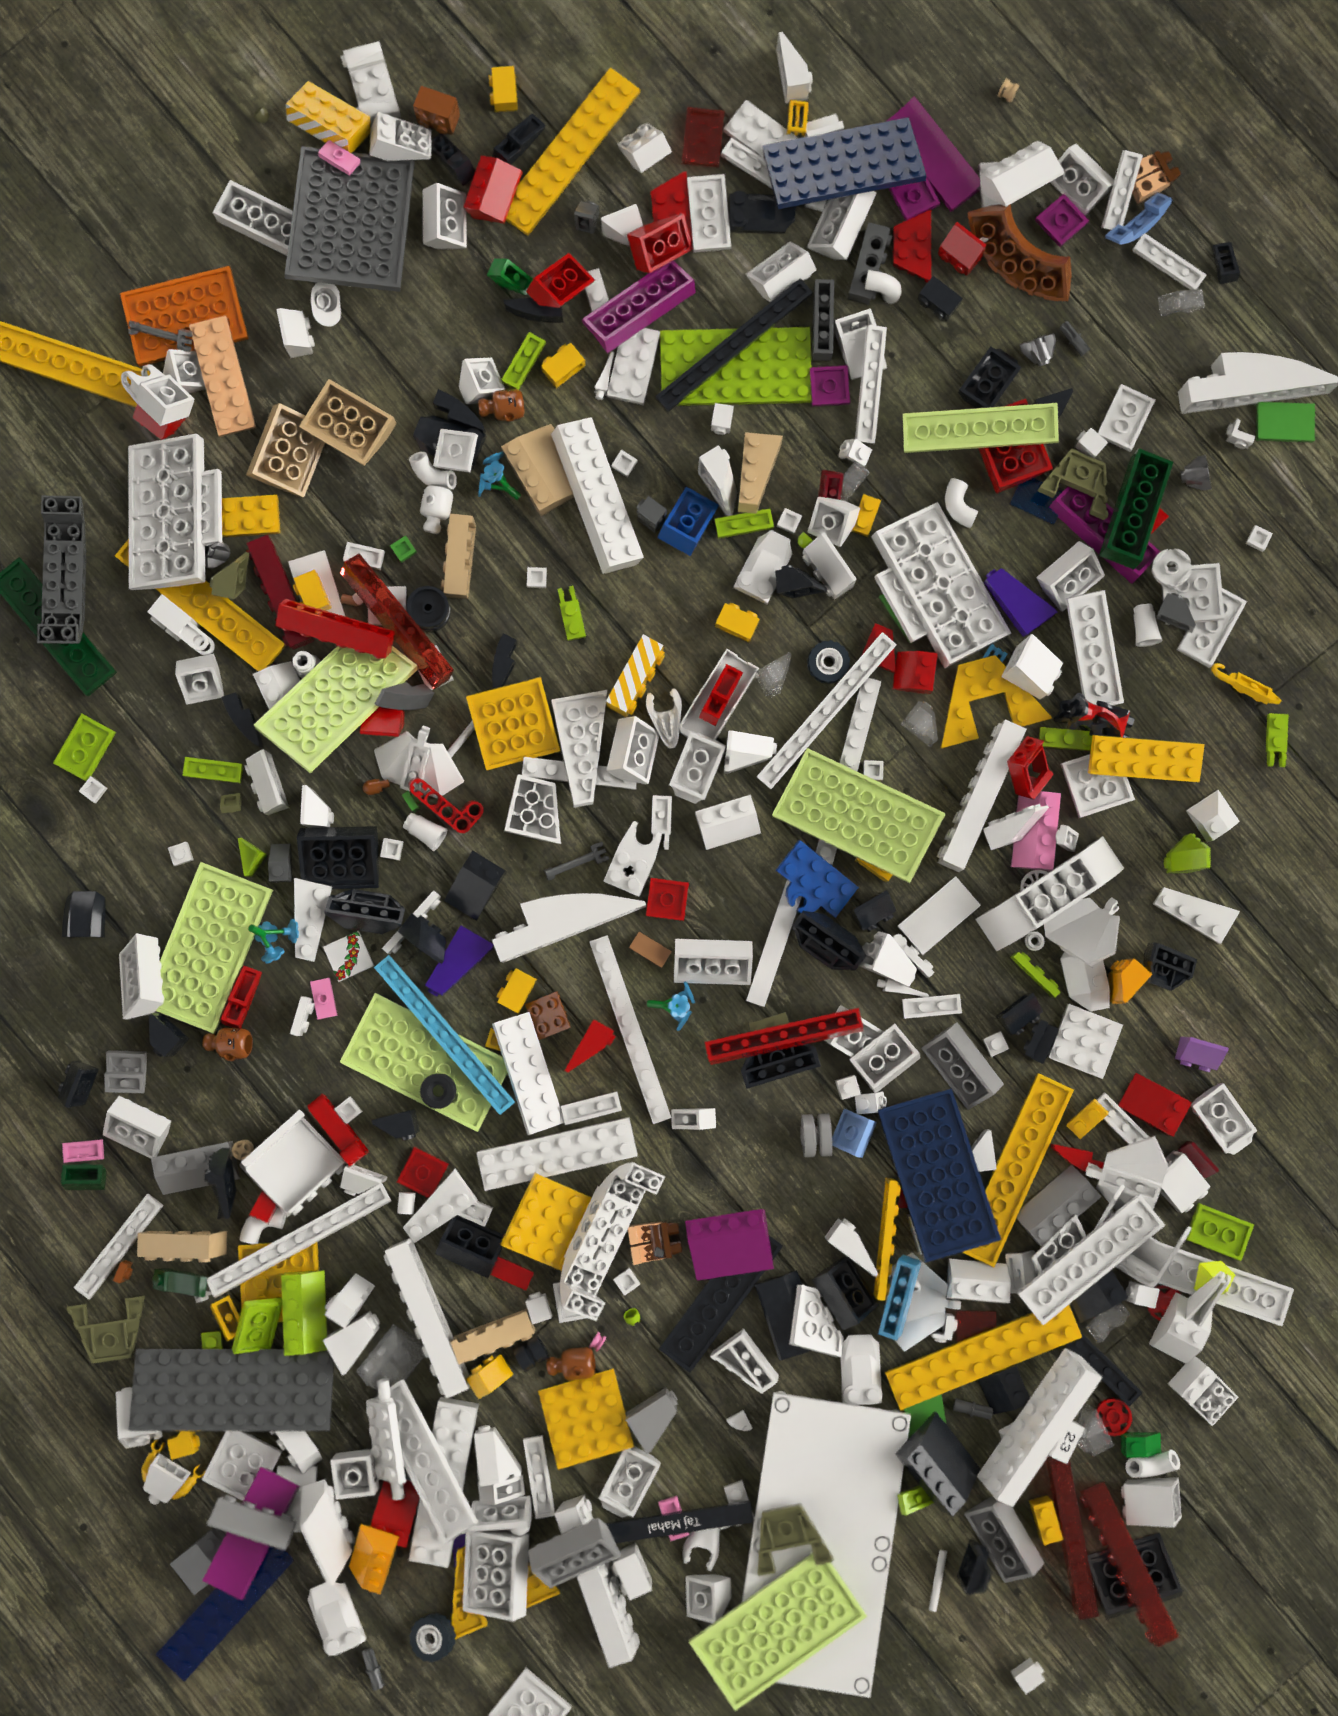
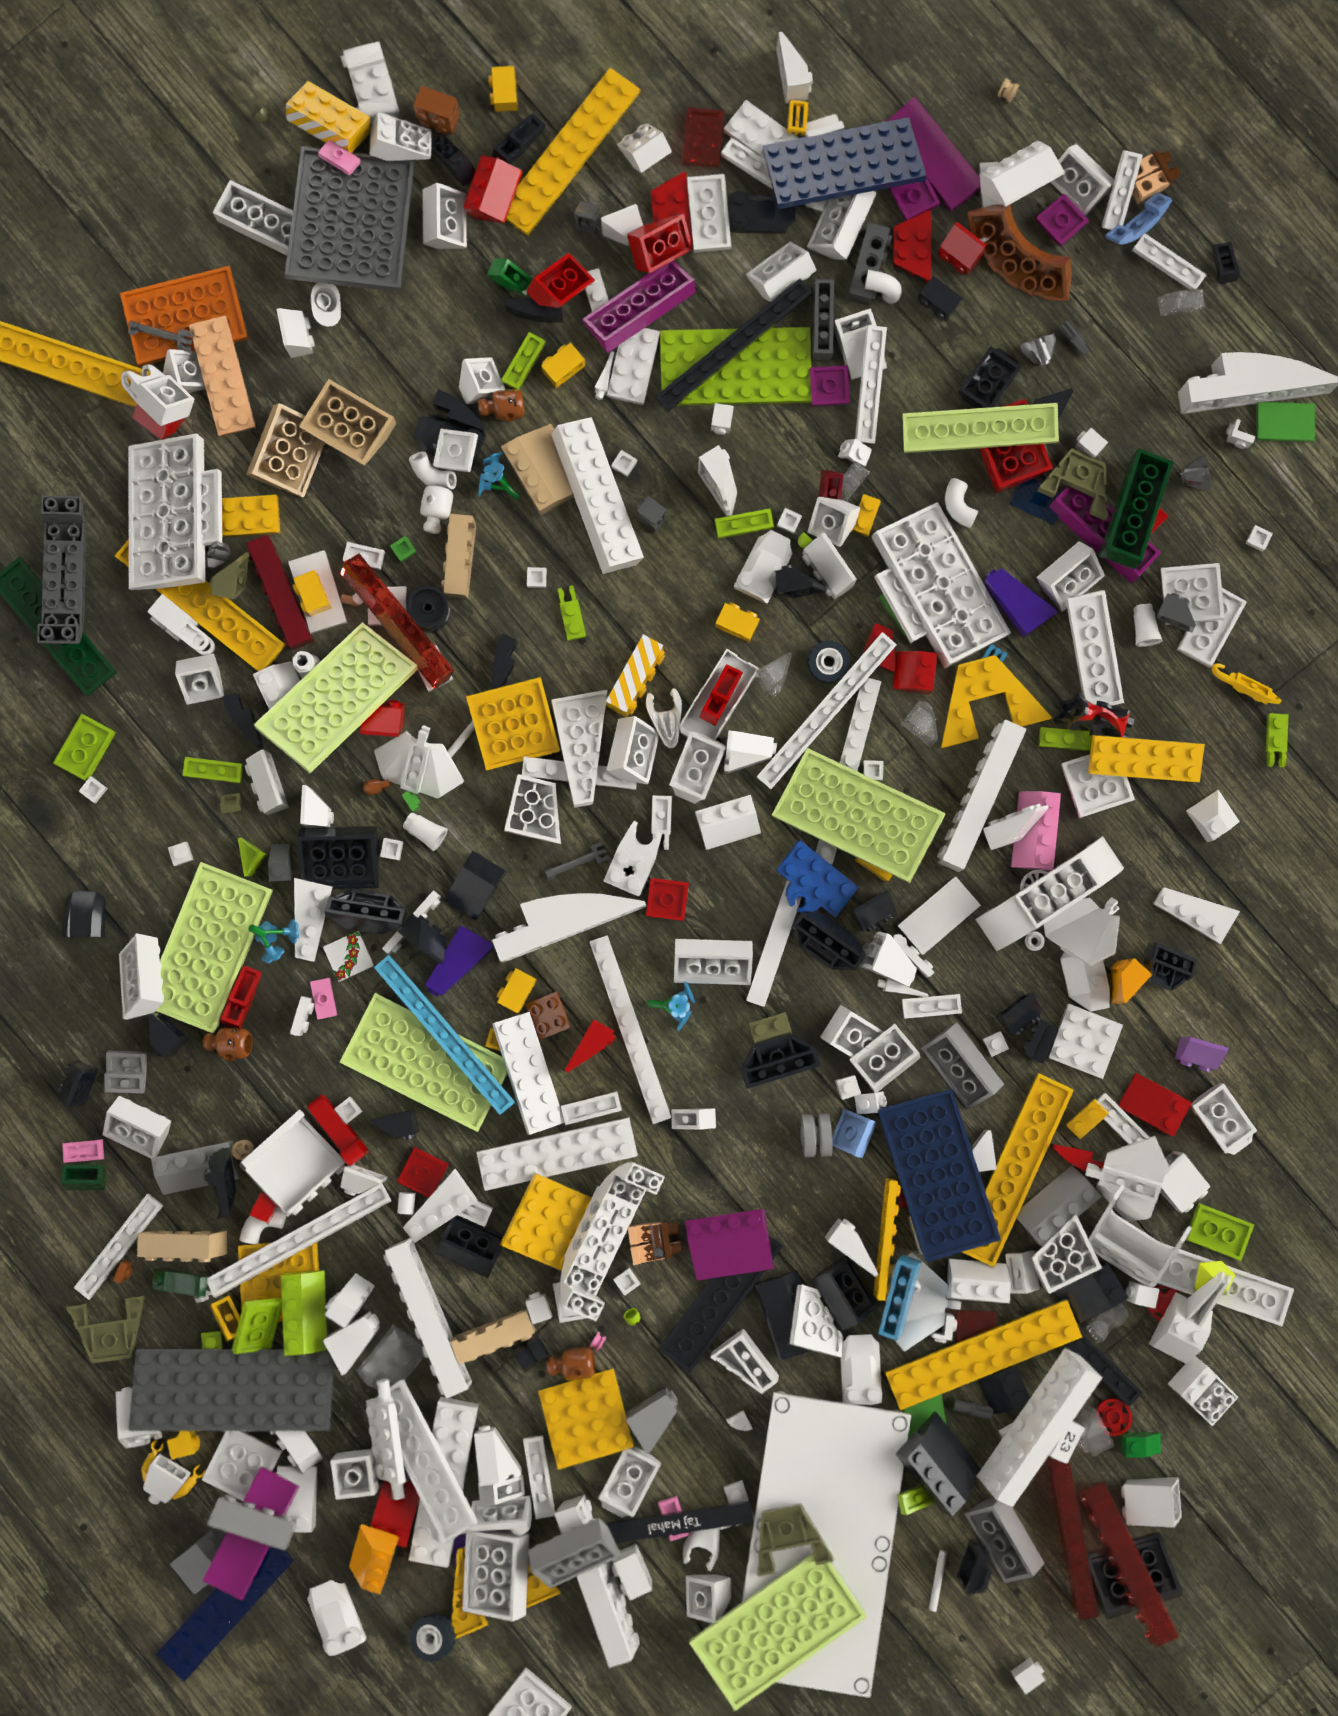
(325, 1529): white slope -> none
(335, 629): red brick -> none
(373, 1669): dark grey axle -> none
(405, 697): dark grey slope -> none
(430, 1099): black tyre -> none
(441, 802): red beam -> none
(489, 1376): yellow brick -> none
(512, 1273): red tile -> none
(650, 949): medium nougat slope -> none
(687, 521): blue slope -> none
(757, 464): tan wedge -> none
(784, 1036): red brick -> none
(1029, 752): red window -> none
(1033, 668): white slope -> none
(1036, 974): lime plate -> none
(1045, 1520): yellow brick -> none
(1067, 838): white plate -> none
(1091, 1259): white plate -> none
(1125, 417): white plate -> none
(1153, 1465): white cylinder -> none
(1171, 557): white plate -> none
(1188, 856): lime wedge -> none
(1198, 1159): dark red slope -> none

